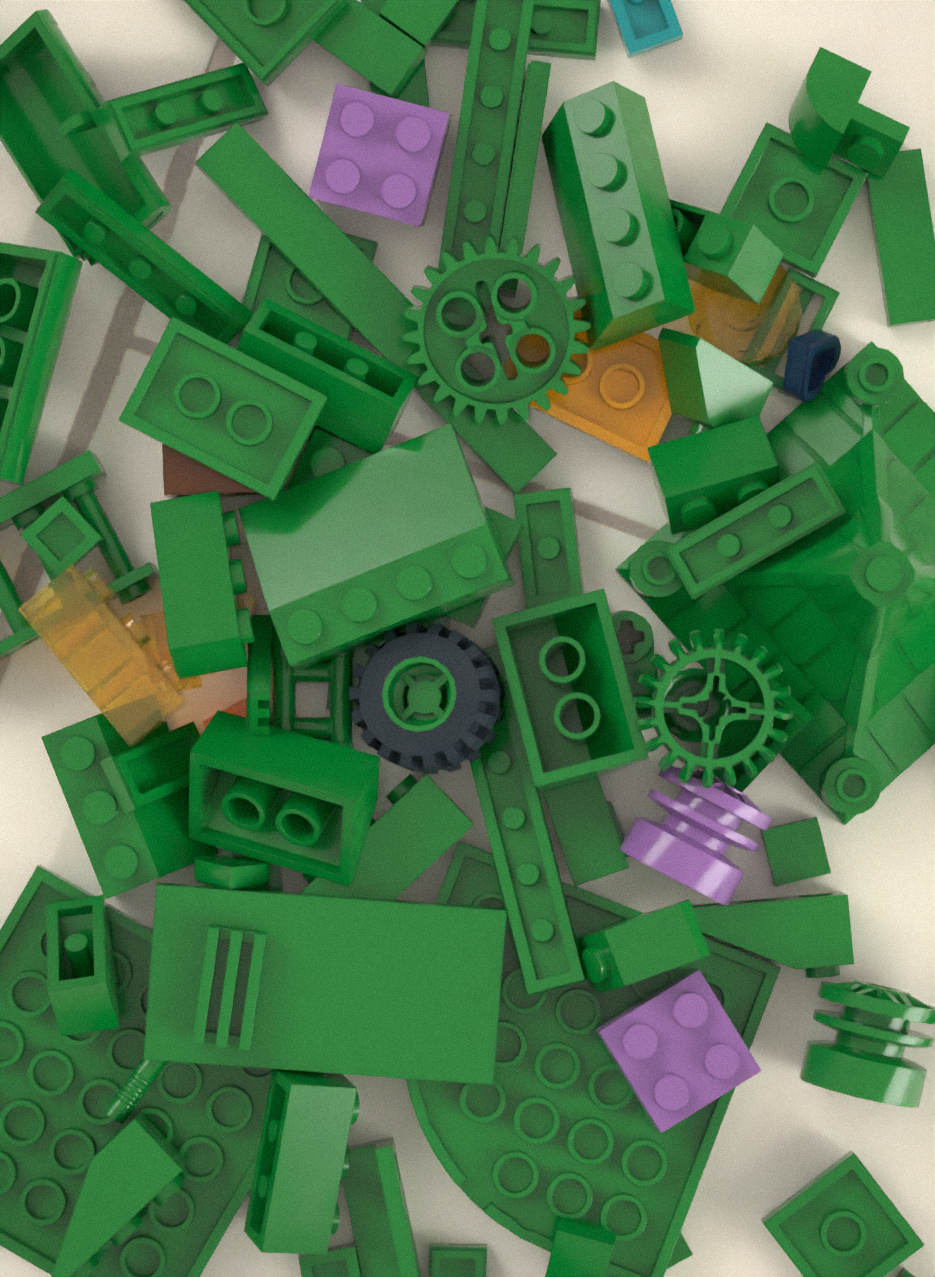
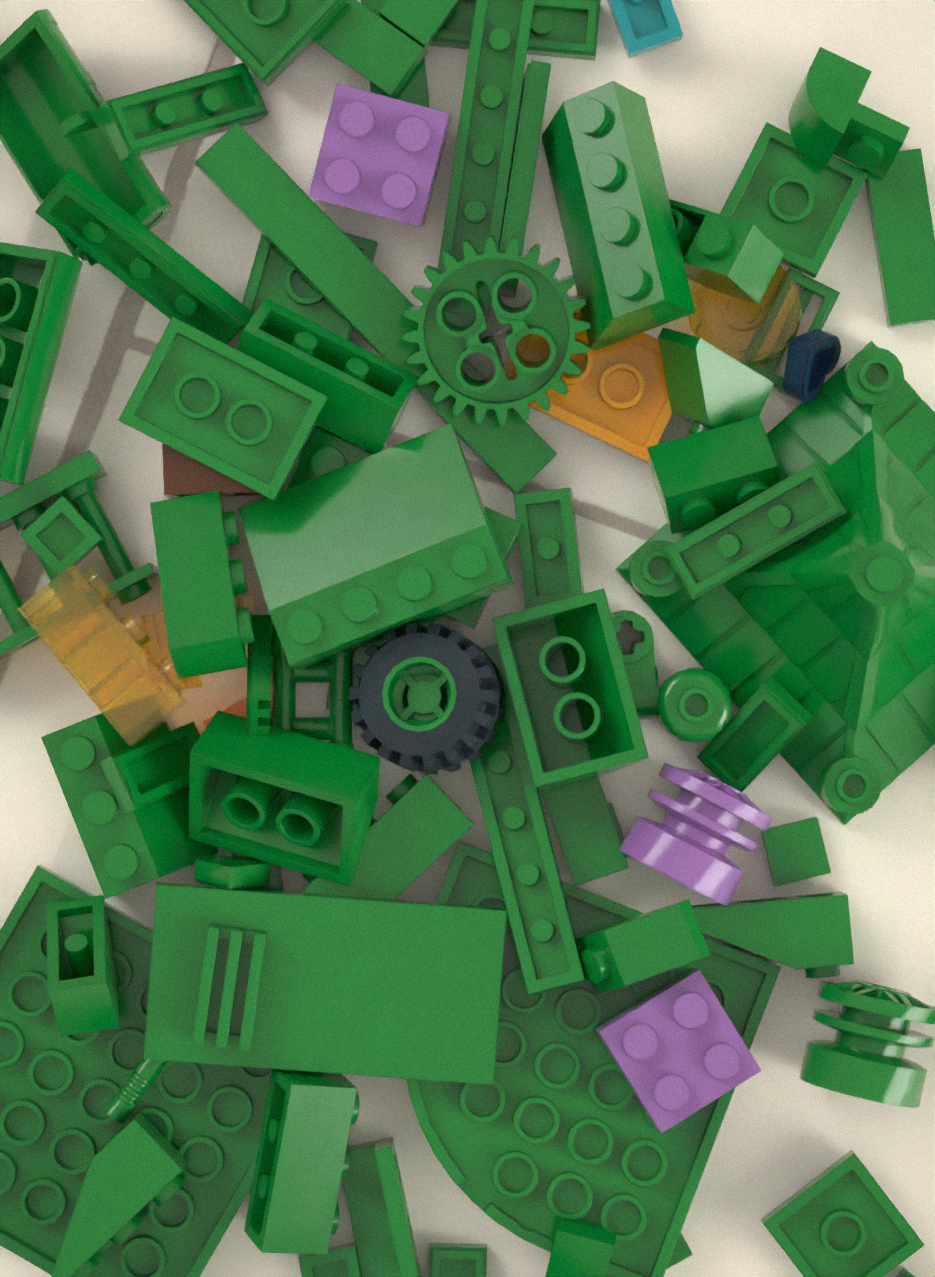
(762, 712): green gear -> none

